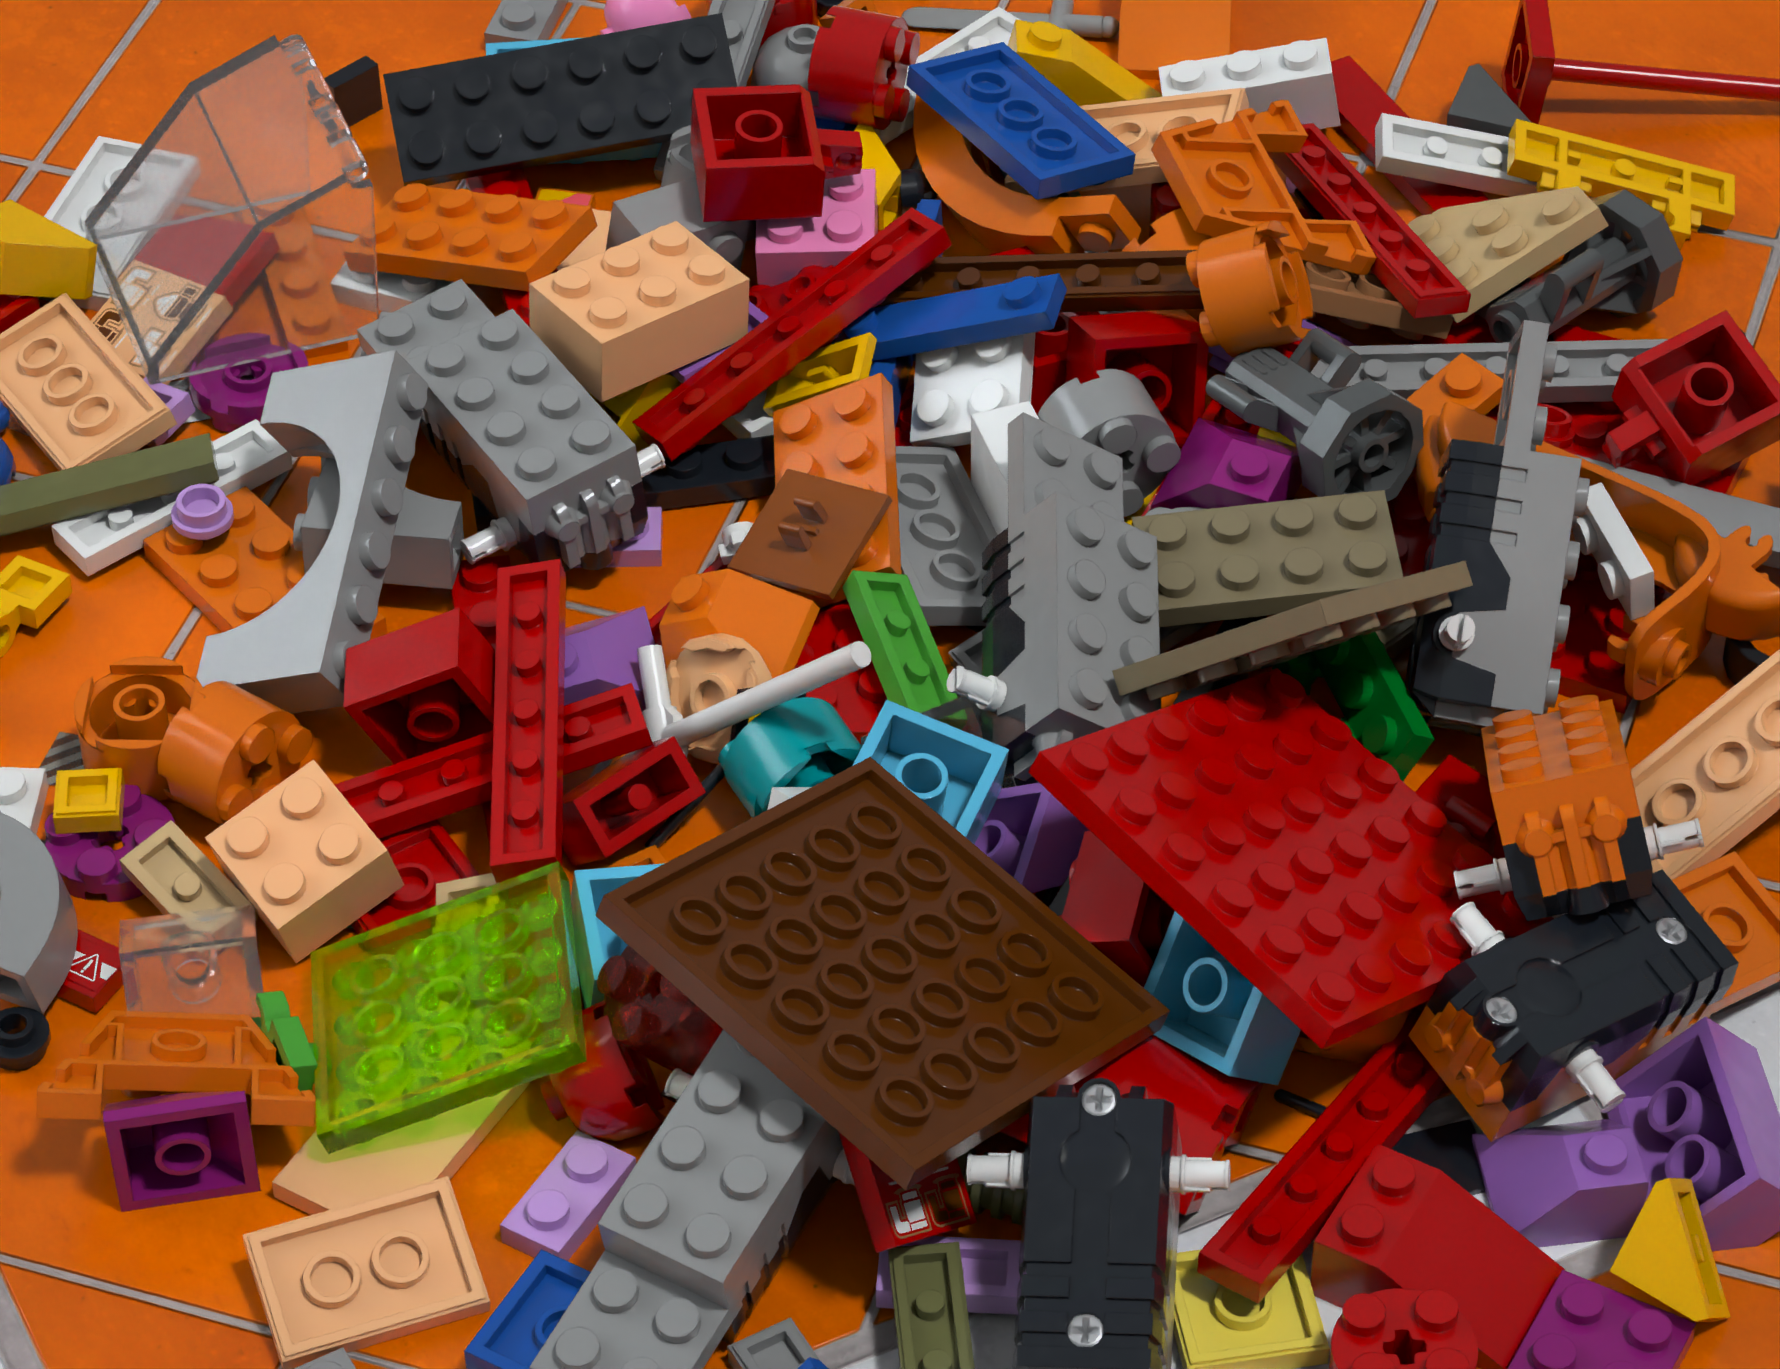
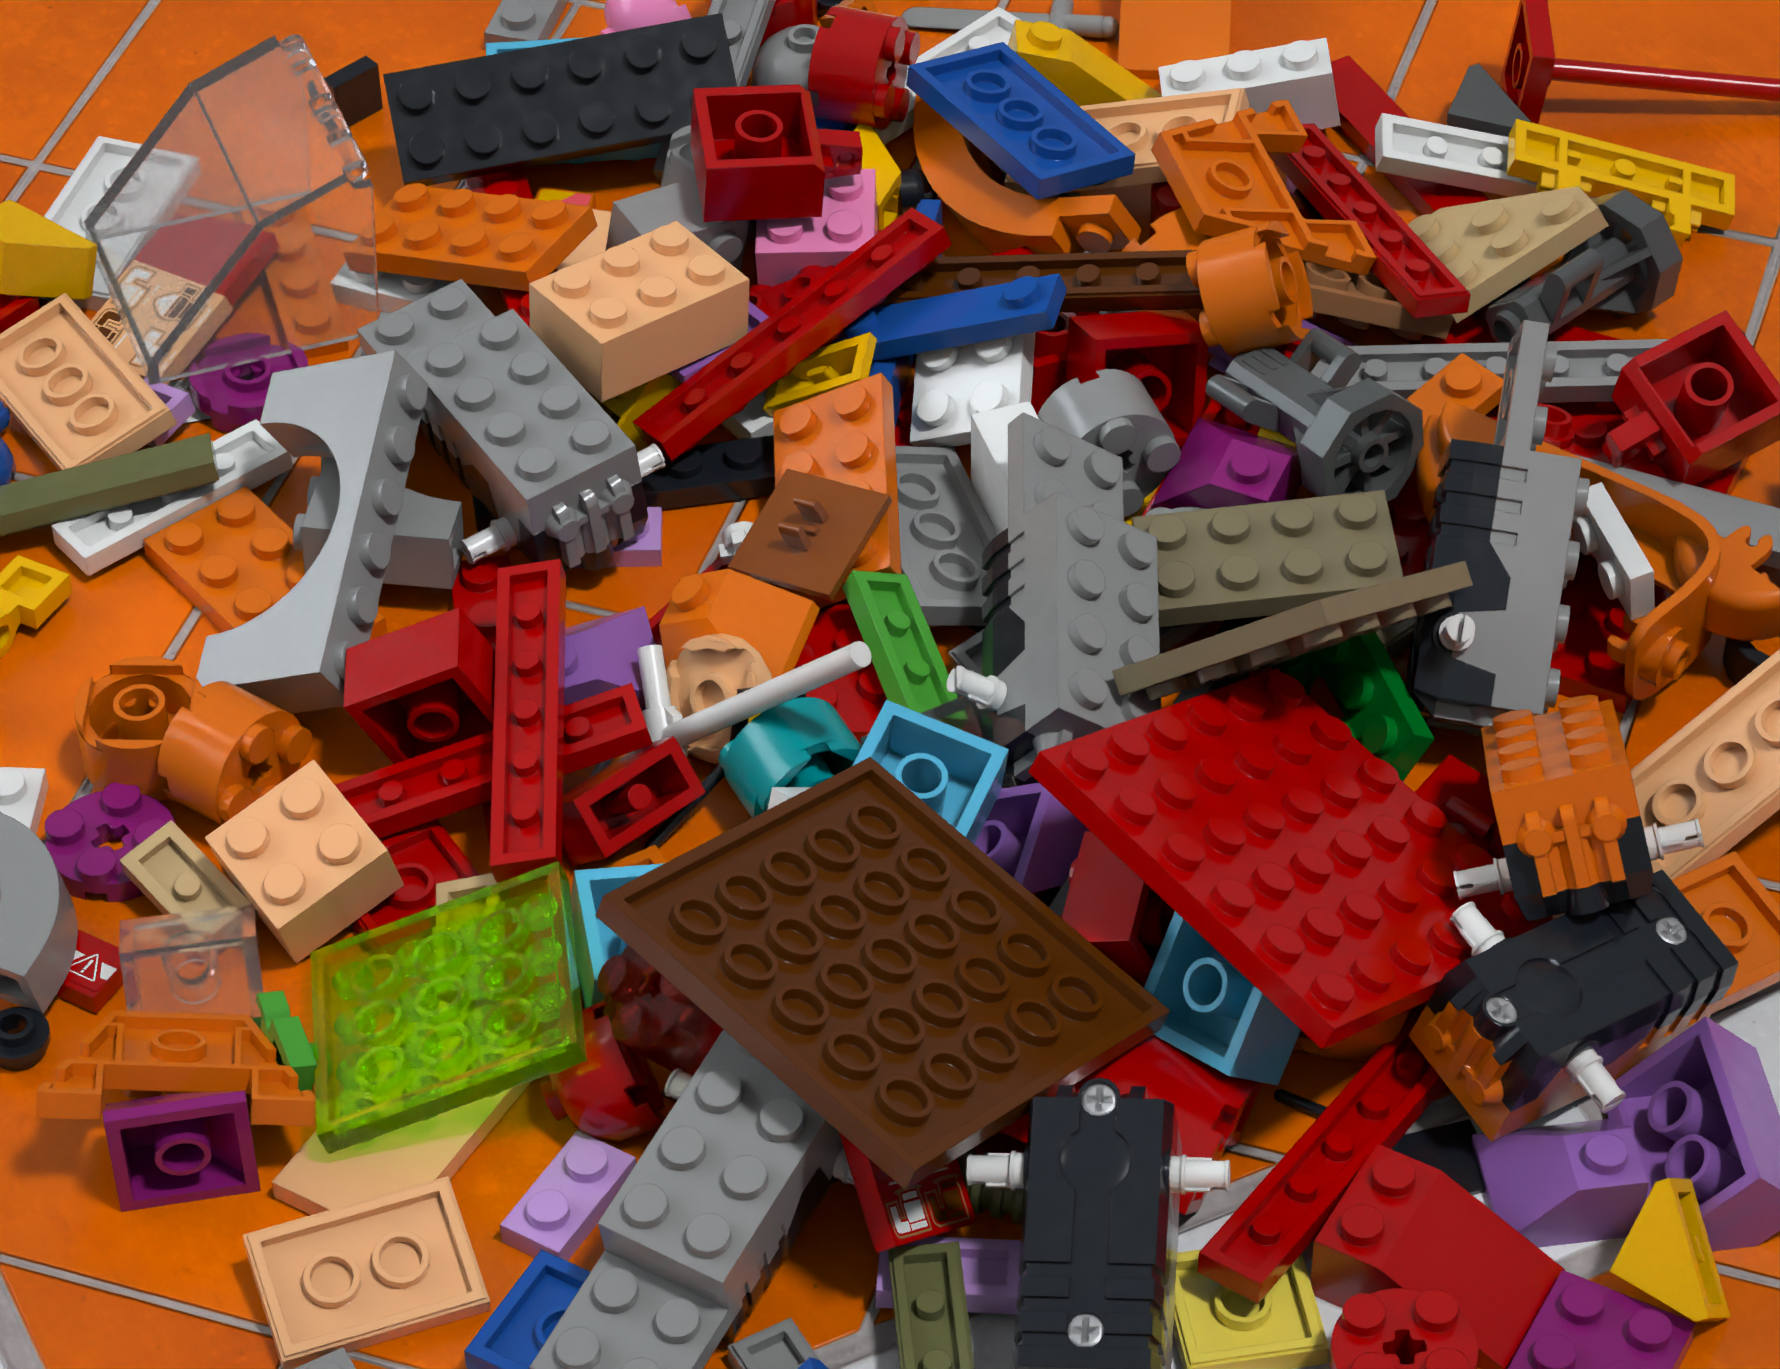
(63, 755): clear smoke sticker -> none
(89, 800): yellow tile -> none
(202, 512): lavender plate -> none

